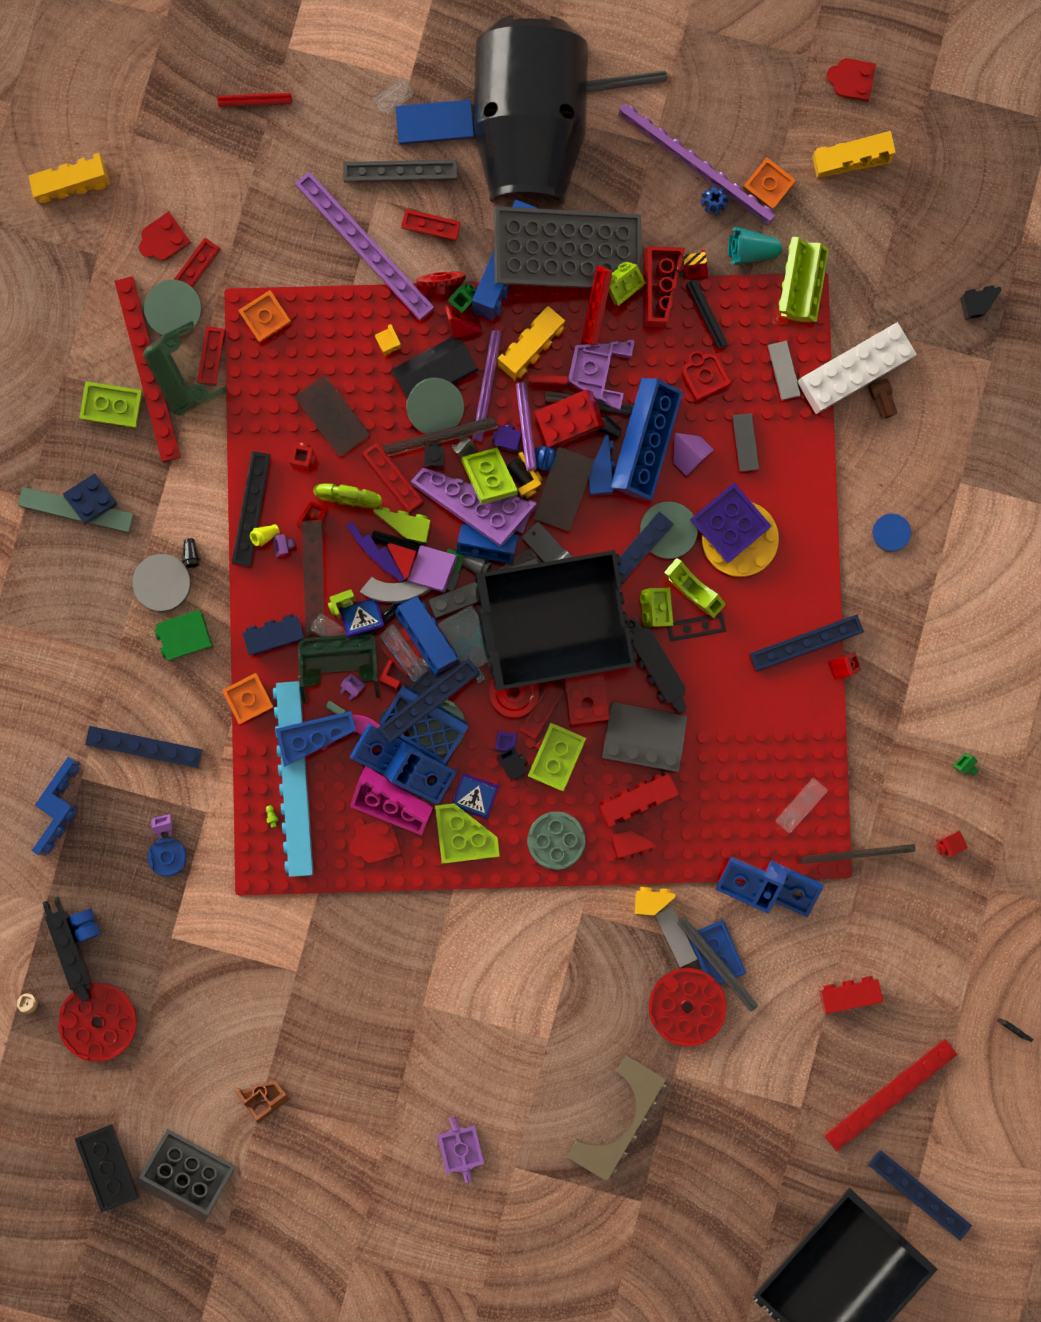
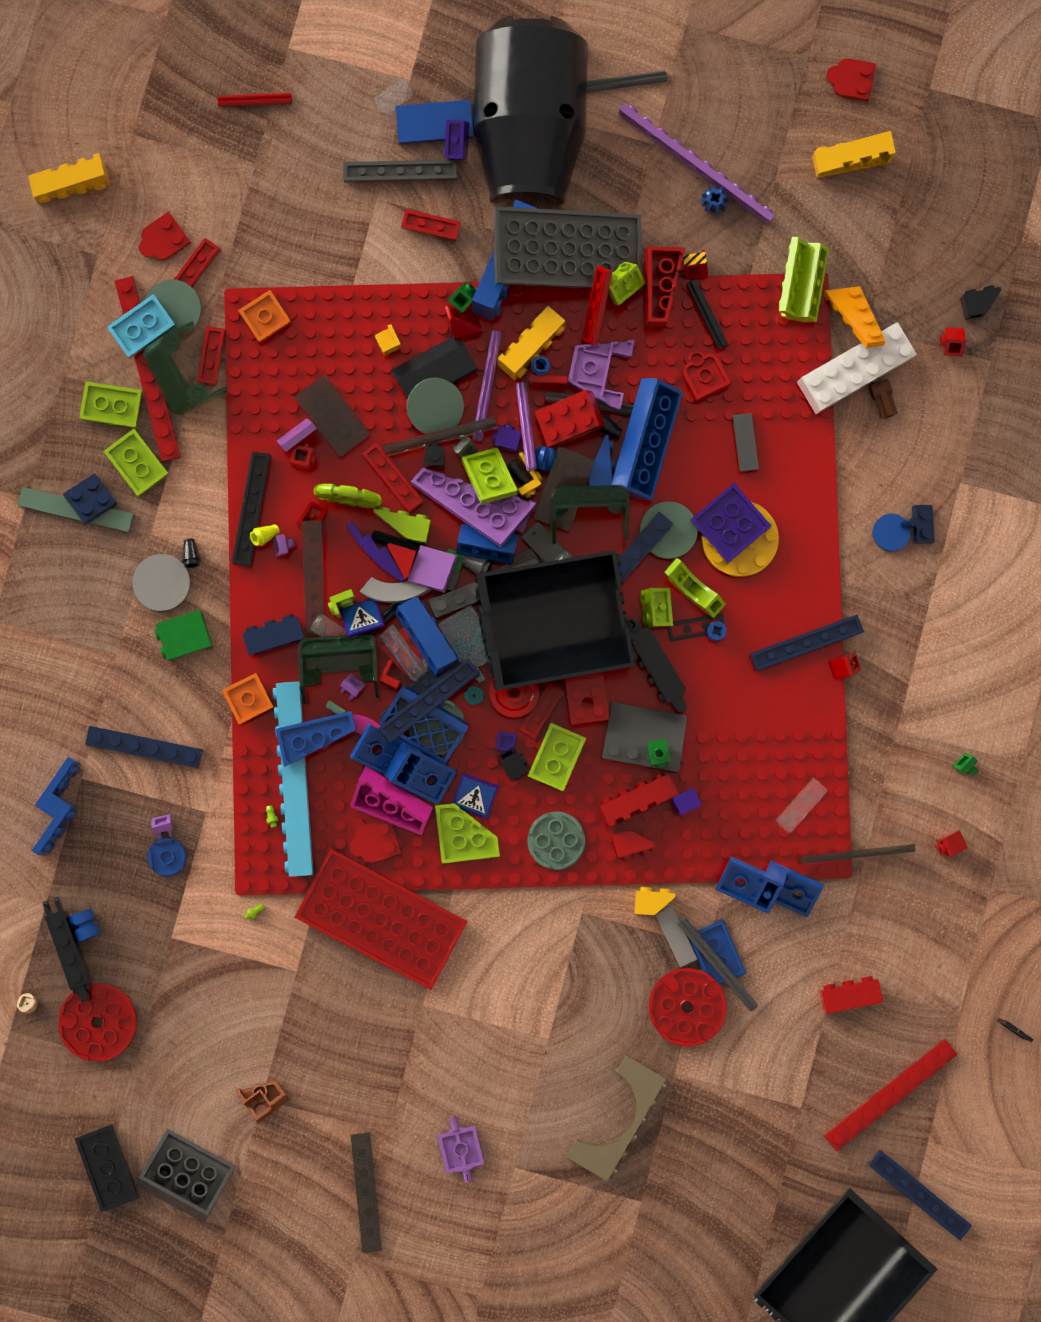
(136, 462): none -> lime plate
(141, 326): none -> medium azure plate
(251, 913): none -> lime piece
(296, 434): none -> medium lavender tile
(364, 246): medium lavender plate -> none
(366, 1192): none -> clear smoke tile
(381, 919): none -> red plate
(441, 281): red gear -> none
(456, 140): none -> dark purple panel
(473, 690): none -> teal plate
(542, 362): none -> blue cone
(613, 496): none -> clear green windscreen
(658, 753): none -> green brick
(686, 802): none -> dark purple panel
(689, 452): medium lavender slope -> none
(714, 633): none -> blue wheel
(751, 246): teal cone -> none
(769, 183): orange plate -> none
(784, 370): light grey tile -> none
(857, 314): none -> light orange wing
(921, 523): none -> dark blue plate
(953, 341): none -> red brick

